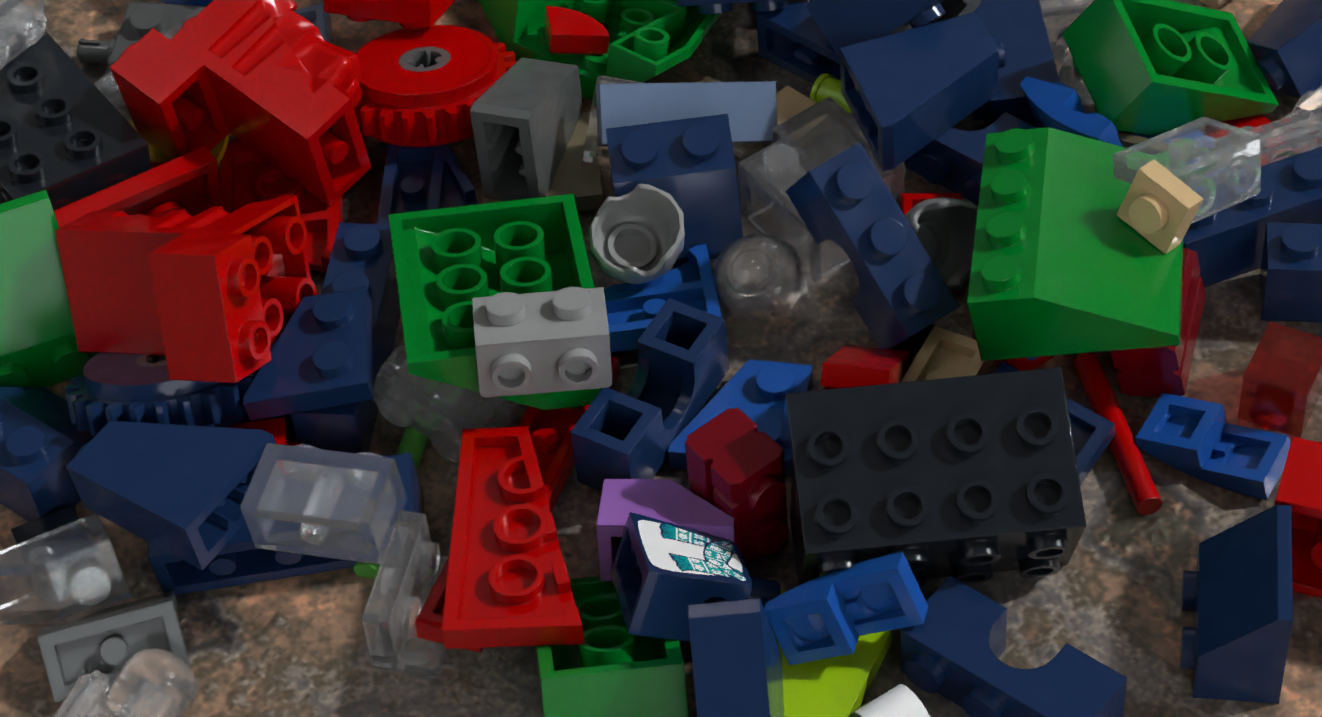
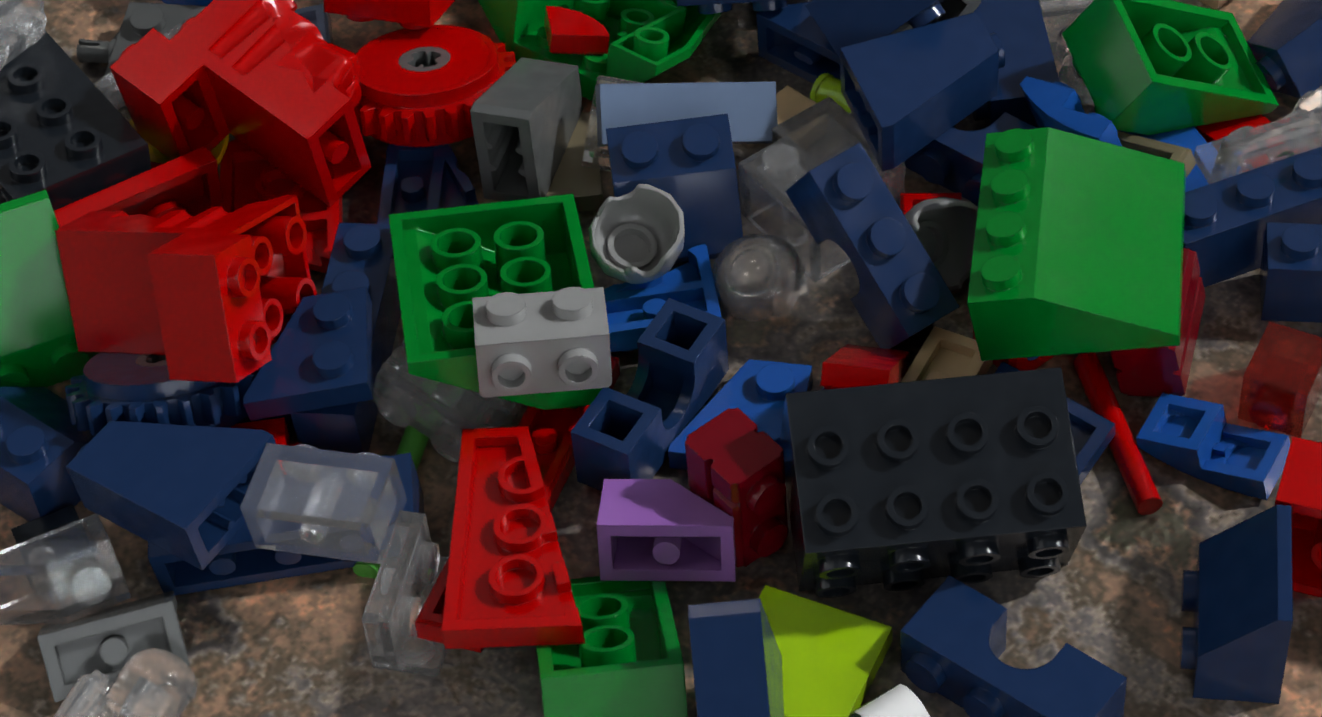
(671, 566): dark blue torso -> none
(833, 610): blue slope -> none
(1159, 206): tan plate -> none
(1207, 156): clear bracket -> none

